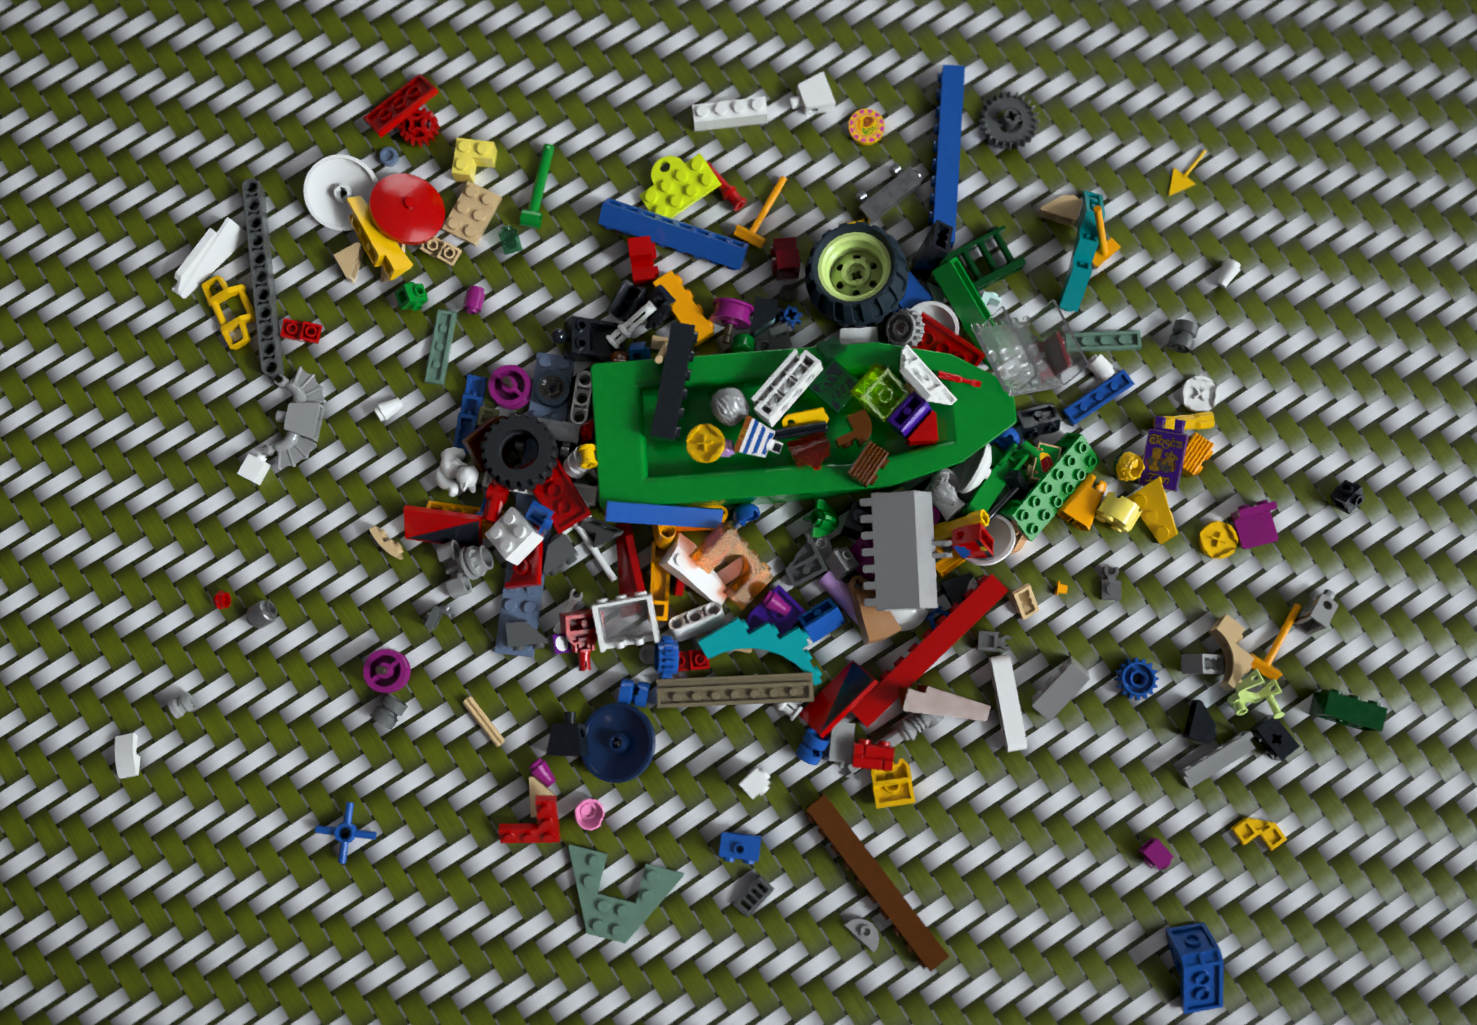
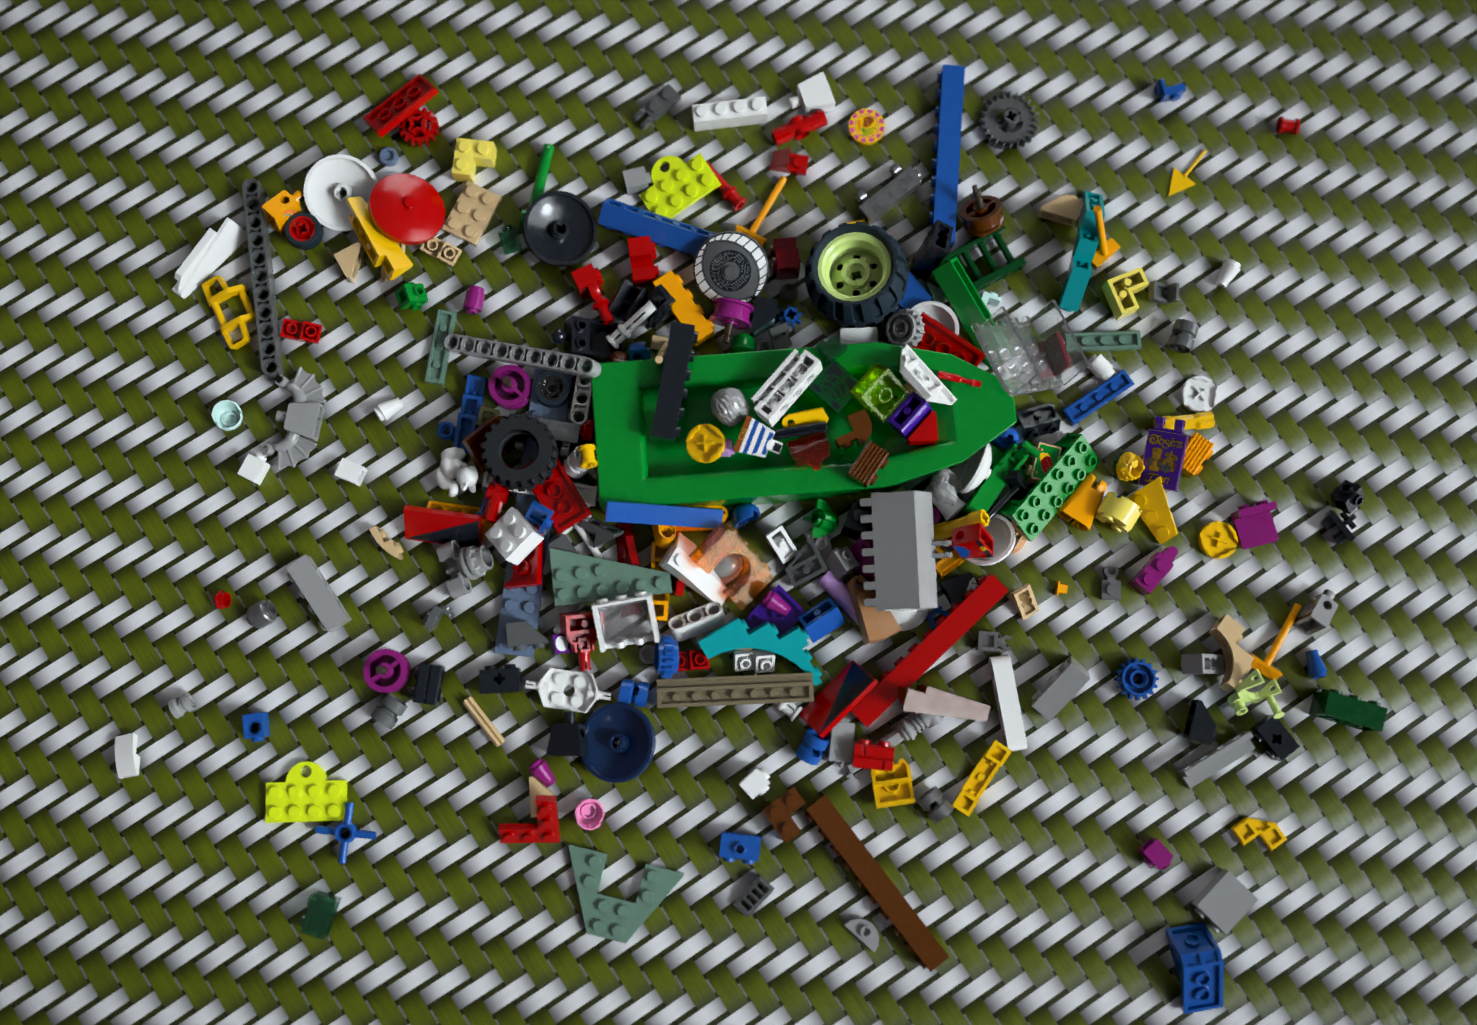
(227, 415): none -> light aqua hair
(248, 723): none -> blue brick
(281, 208): none -> light orange torso
(304, 240): none -> wheel
(305, 797): none -> neon yellow plate
(318, 594): none -> light grey brick
(320, 914): none -> clear green brick
(350, 472): none -> white brick
(428, 684): none -> black brick
(446, 425): none -> blue plate
(512, 680): none -> black brick
(529, 357): none -> light grey beam
(552, 690): none -> white plate
(575, 223): none -> black dish
(587, 578): none -> sand green wing
(588, 283): none -> red brick
(636, 180): none -> light grey brick
(657, 106): none -> dark grey hinge
(728, 566): none -> light grey hair
(731, 267): none -> dish
(754, 660): none -> white slope
(779, 813): none -> reddish brown brick
(781, 544): none -> white slope
(788, 162): none -> red slope
(799, 127): none -> red piece
(940, 809): none -> flat silver wheel
(980, 777): none -> yellow slope
(982, 214): none -> reddish brown wheel
(1121, 290): none -> light yellow brick
(1154, 570): none -> magenta hinge
(1163, 293): none -> dark grey bracket
(1170, 93): none -> blue bracket
(1223, 902): none -> light grey brick
(1287, 126): none -> red bush
(1315, 665): none -> blue cone
(1344, 533): none -> black hips

